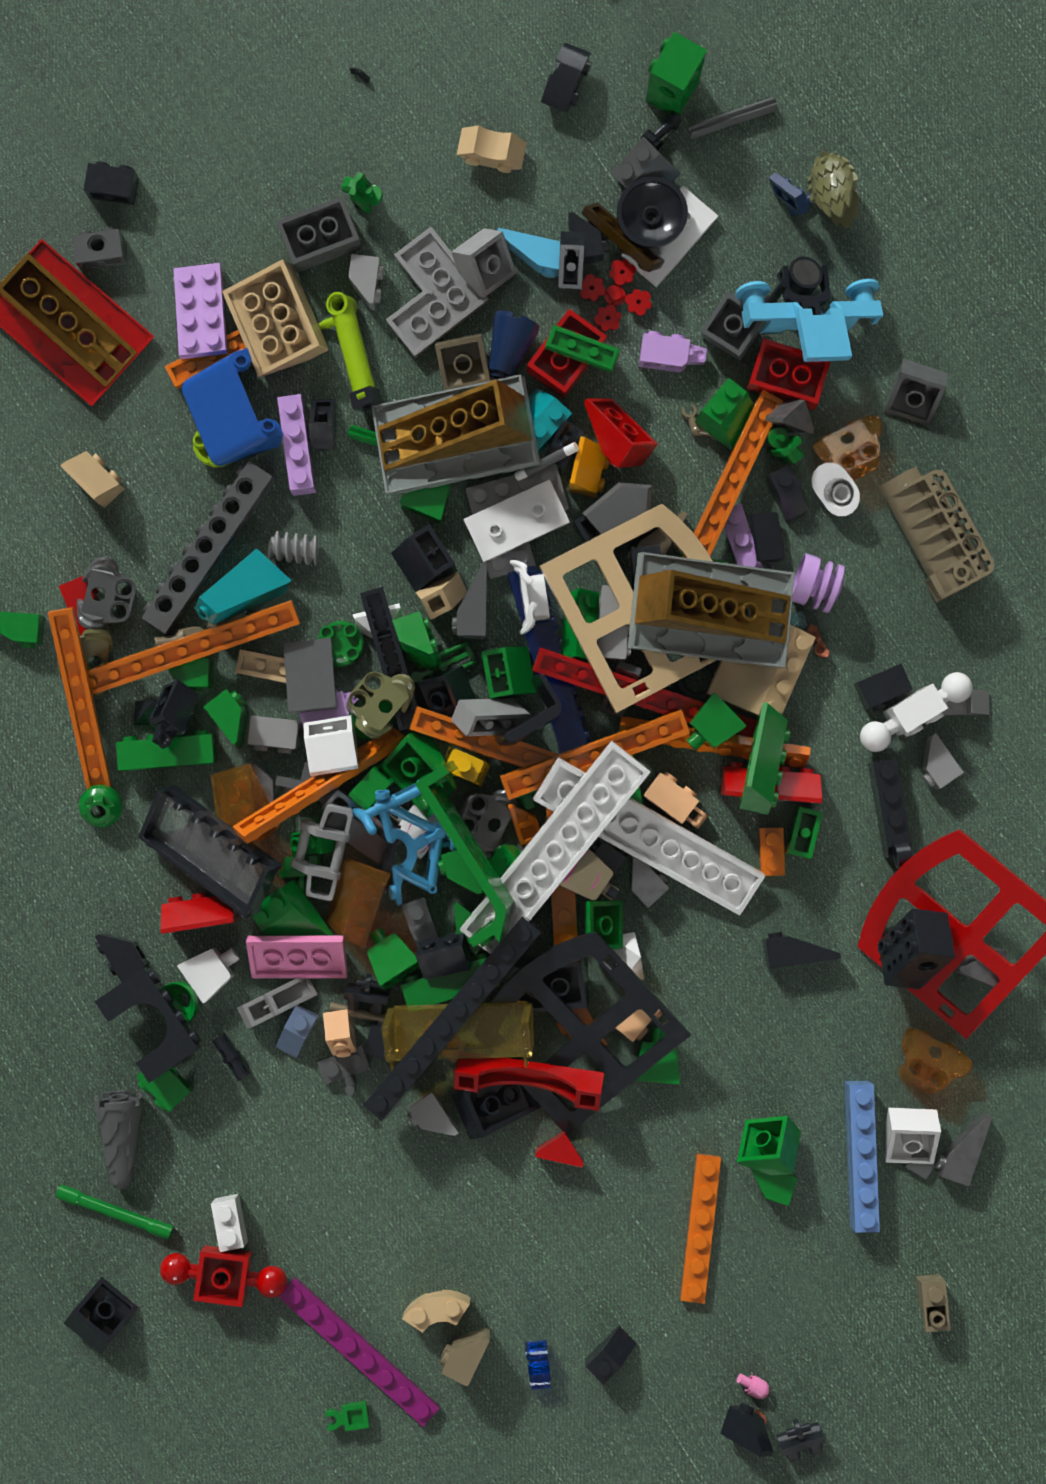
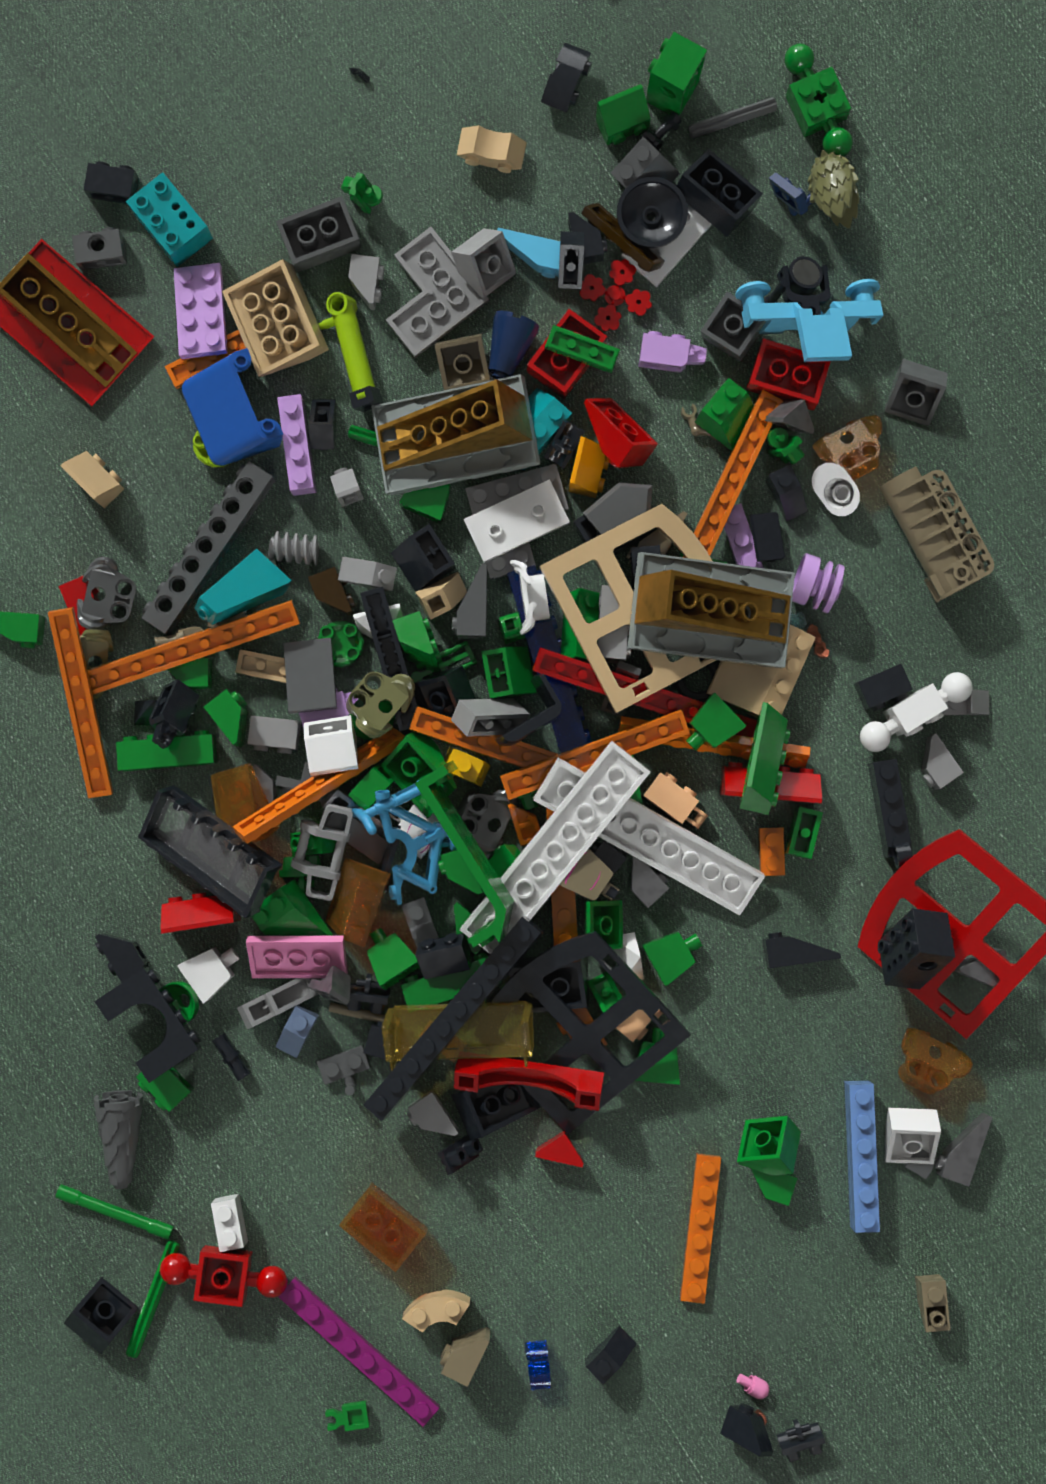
(102, 796): green piece -> none
(150, 1305): none -> green axle
(169, 219): none -> teal piece
(331, 591): none -> dark brown slope
(334, 986): none -> flat silver slope
(339, 1033): light nougat brick -> none
(346, 486): none -> light grey slope
(367, 573): none -> light grey slope
(383, 1227): none -> clear orange brick
(460, 1153): none -> black hips
(510, 627): none -> green leg
(547, 461): dark grey bar -> none
(604, 990): none -> green slope
(623, 115): none -> green slope
(671, 955): none -> green torso
(718, 192): none -> black brick
(818, 100): none -> green brick

